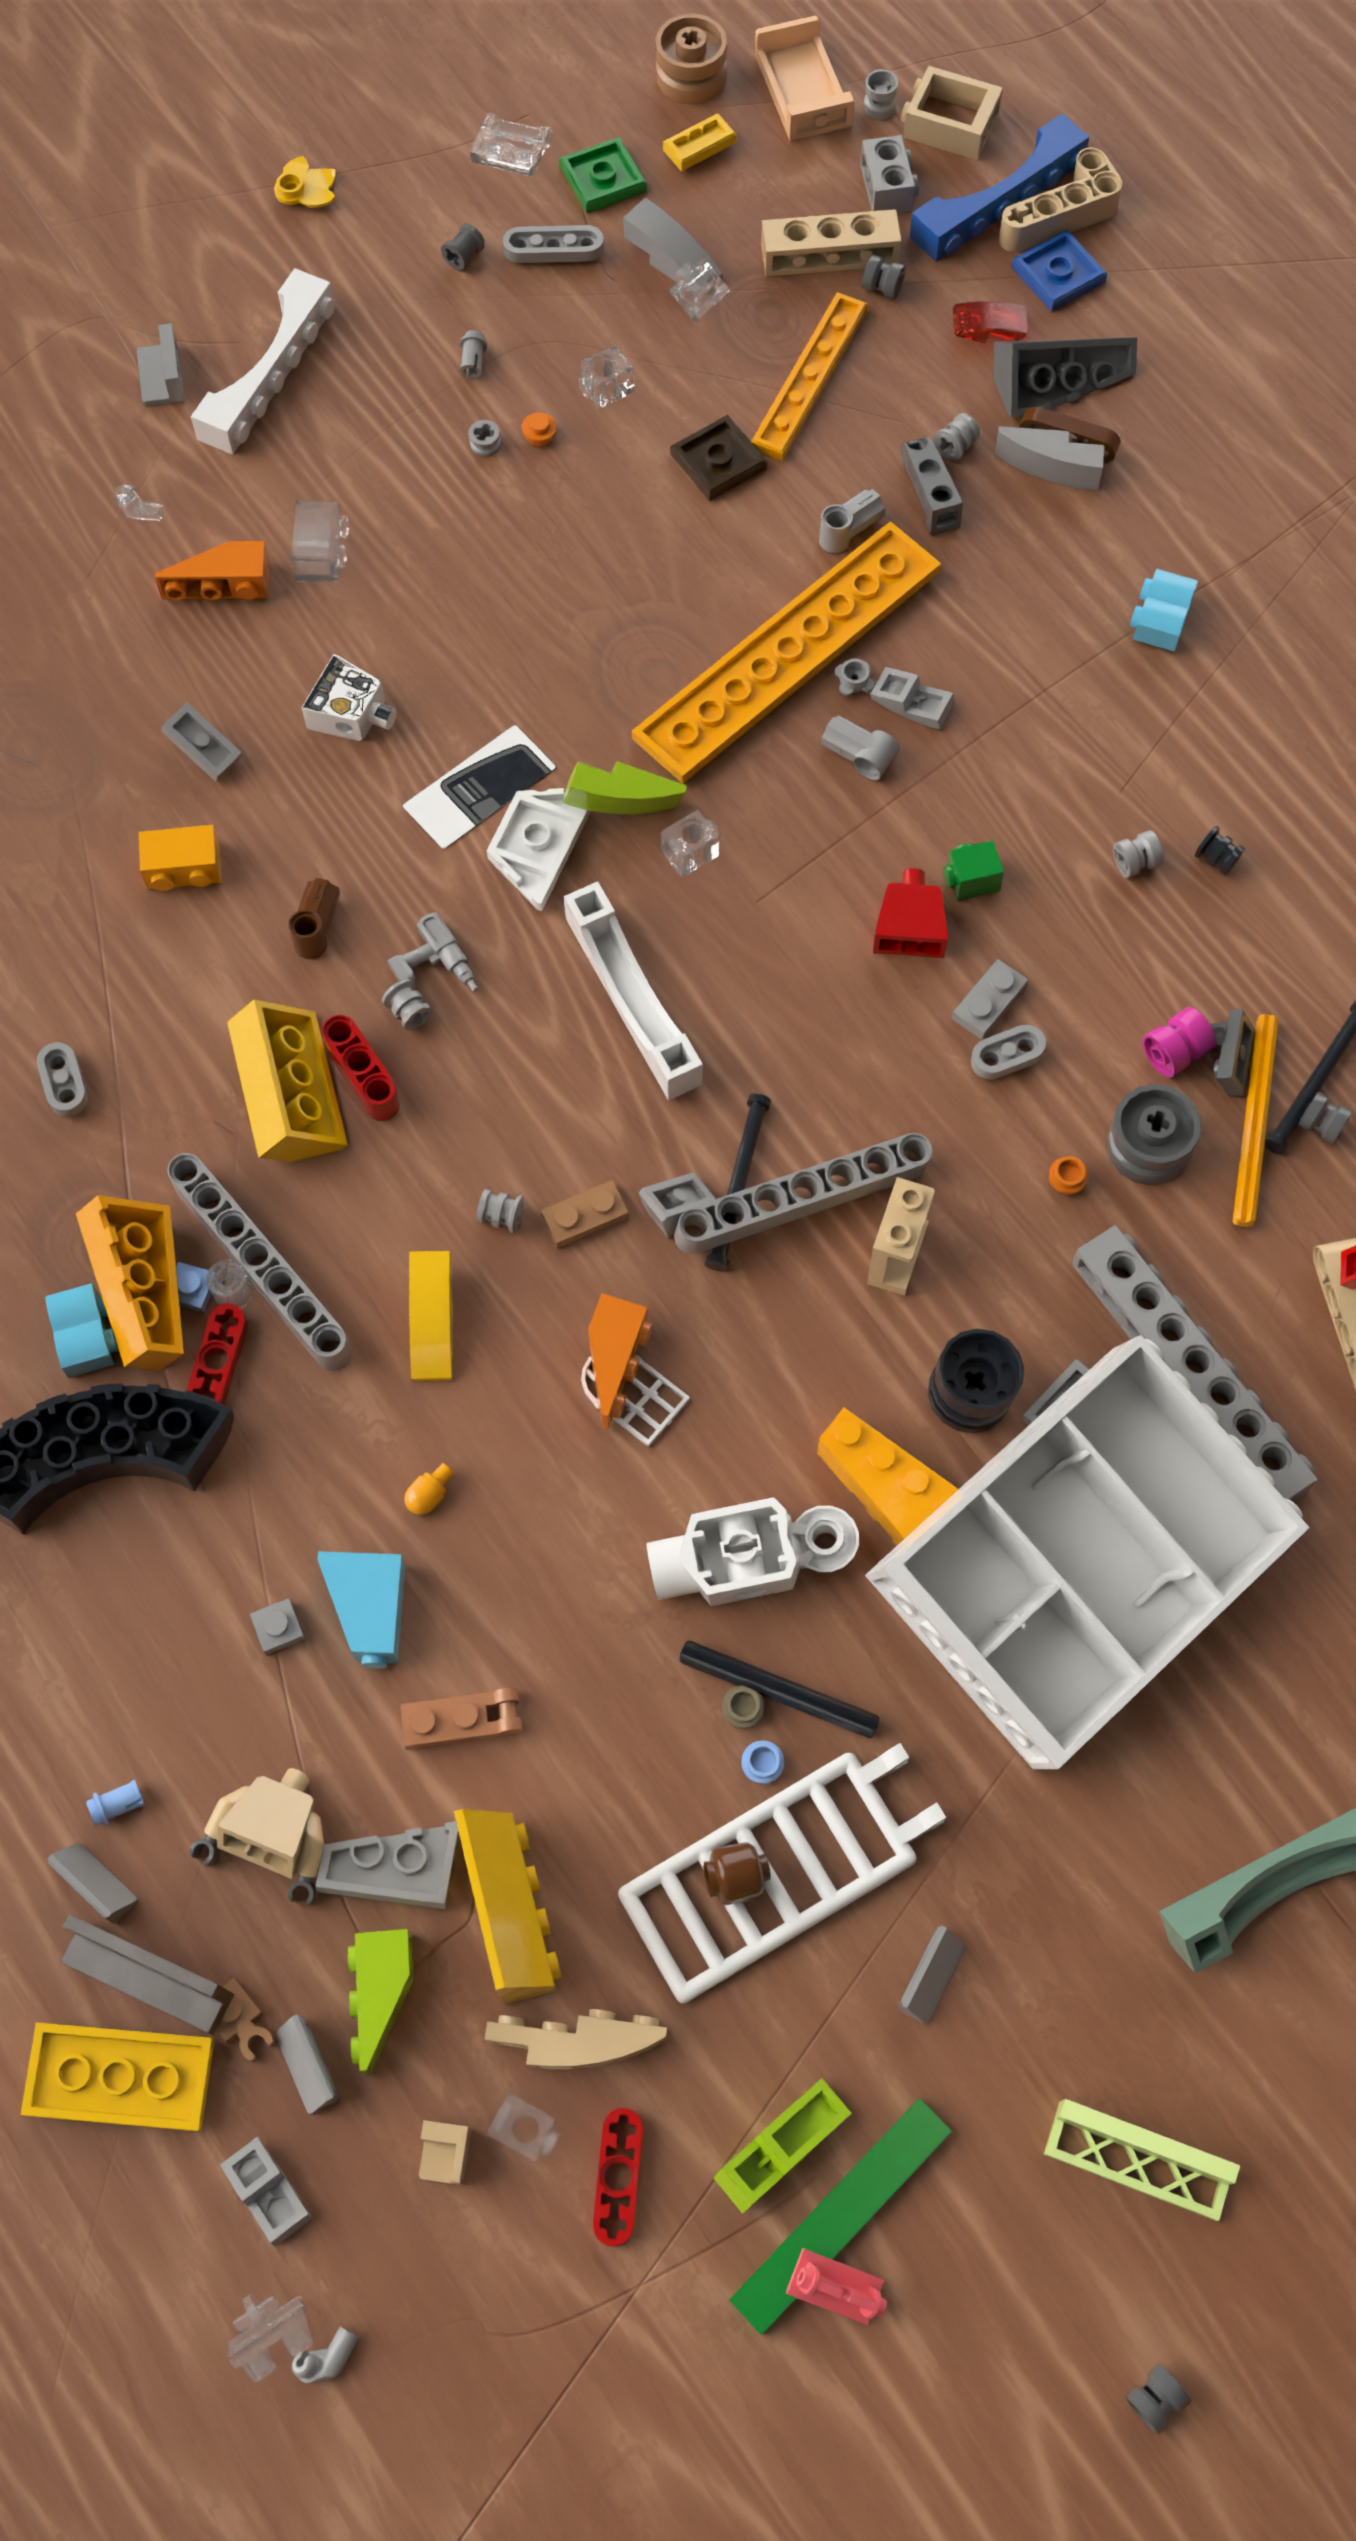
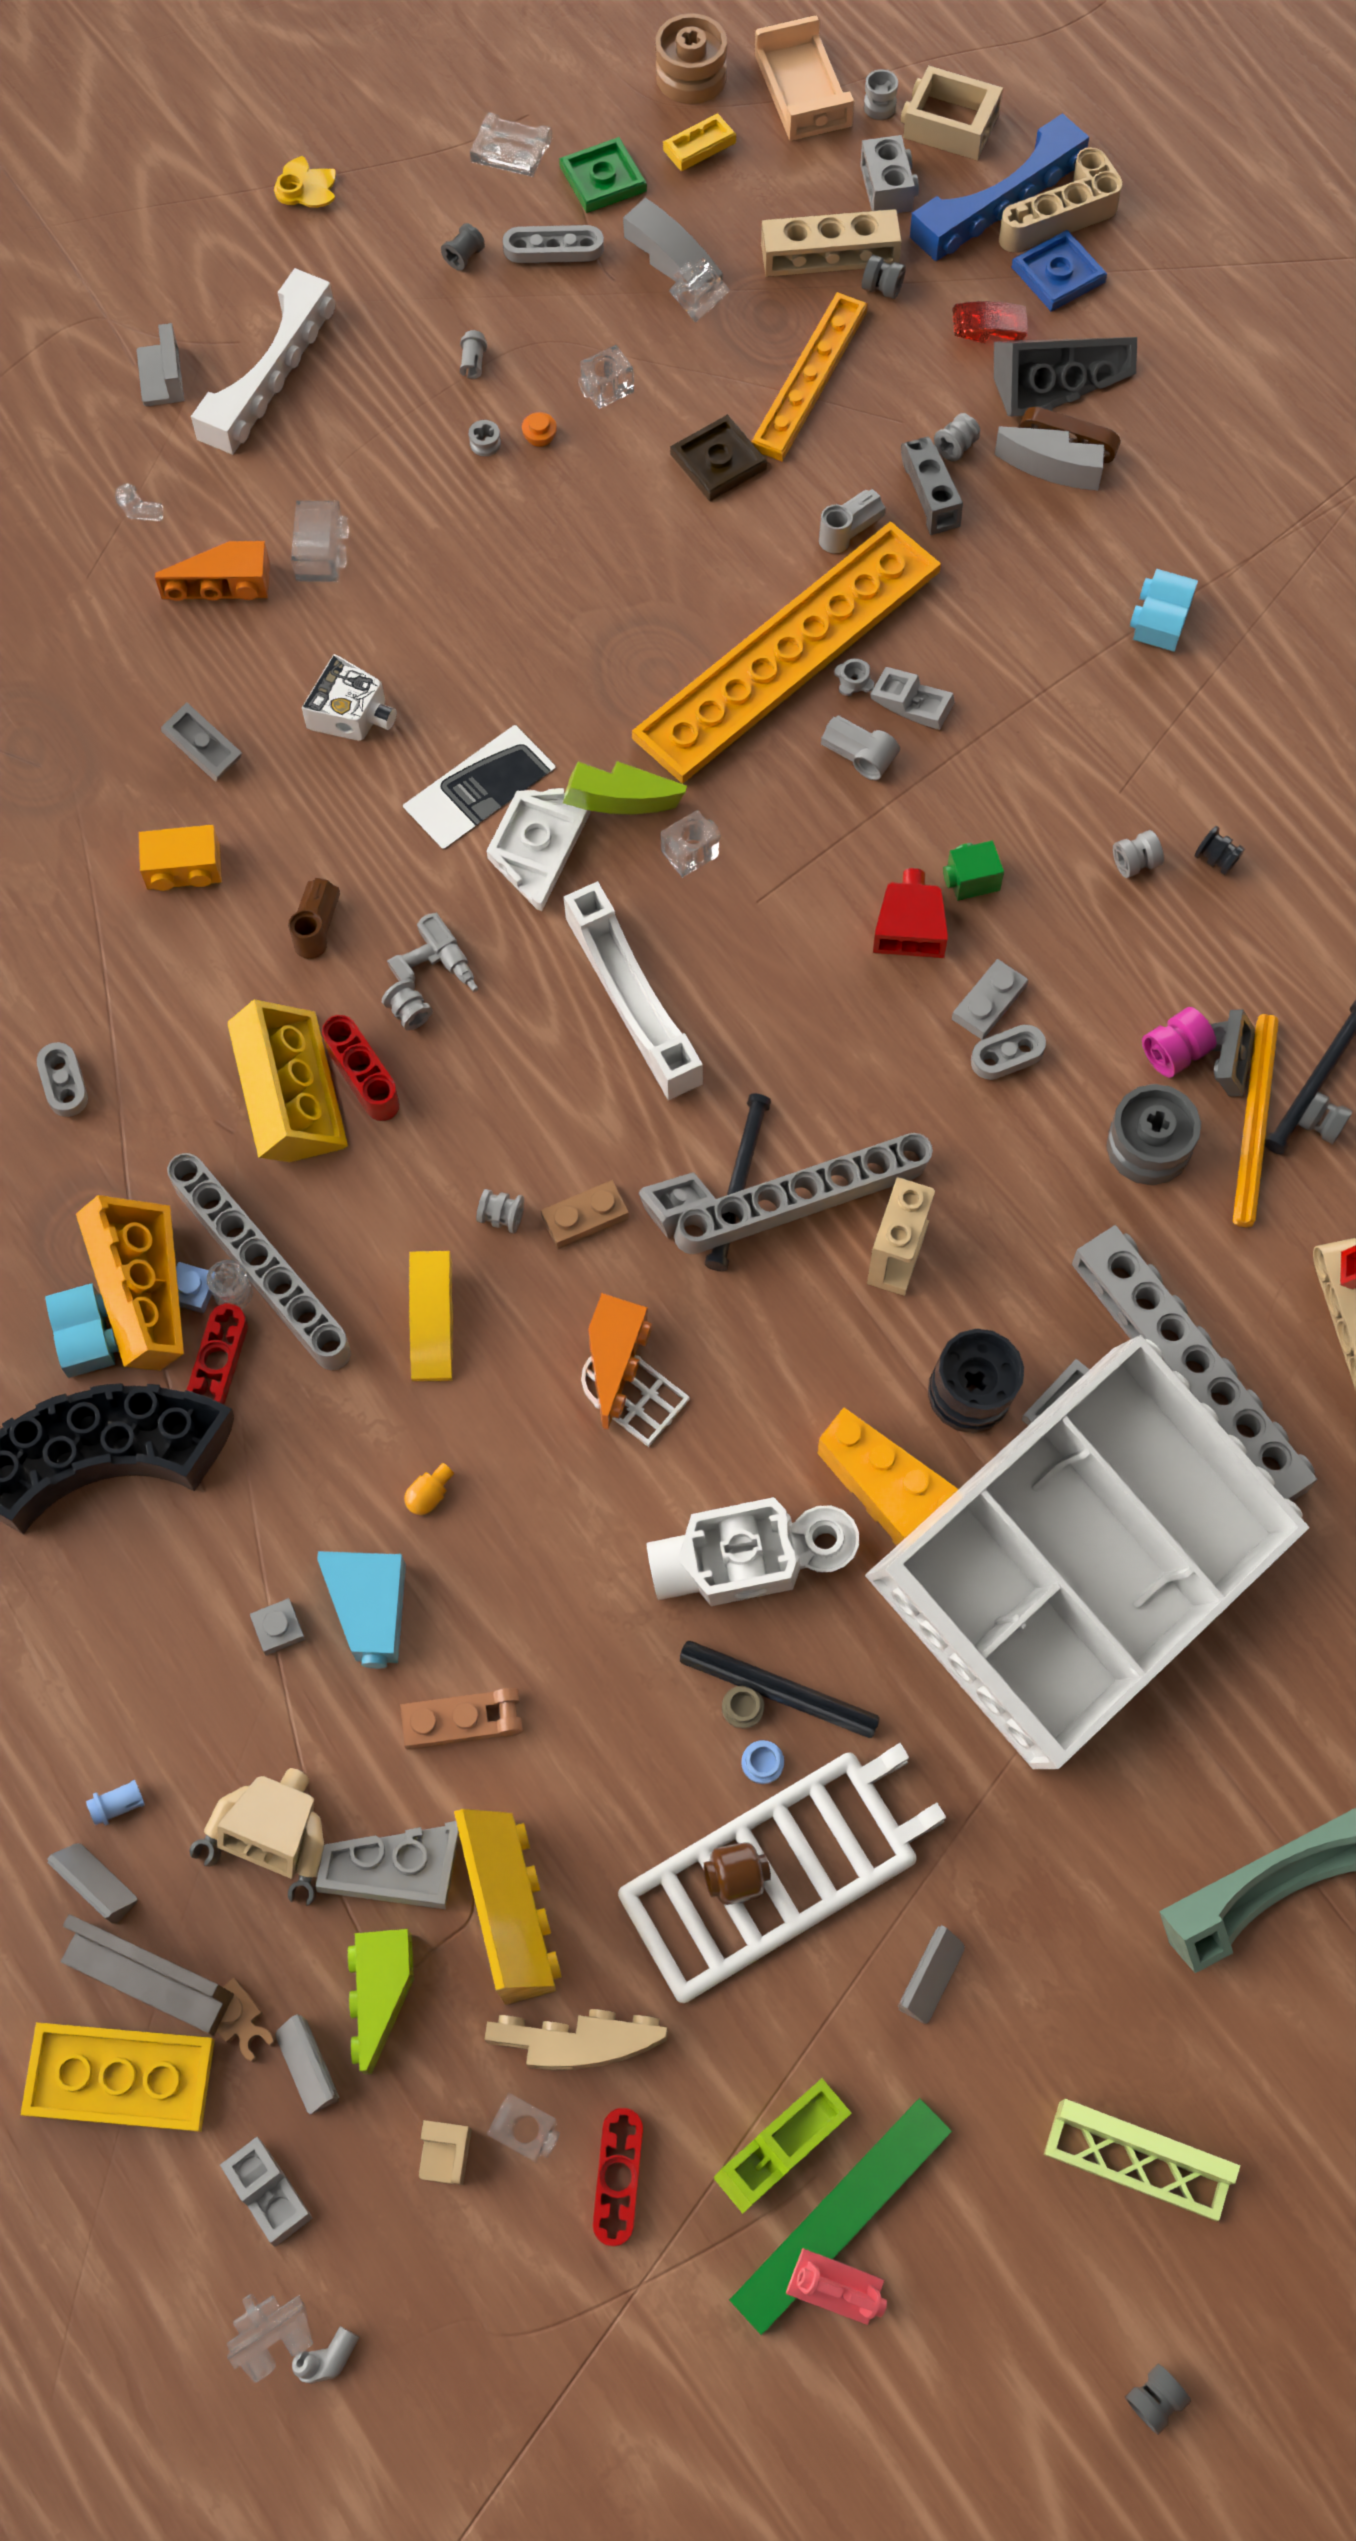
(1068, 1175): orange plate -> none

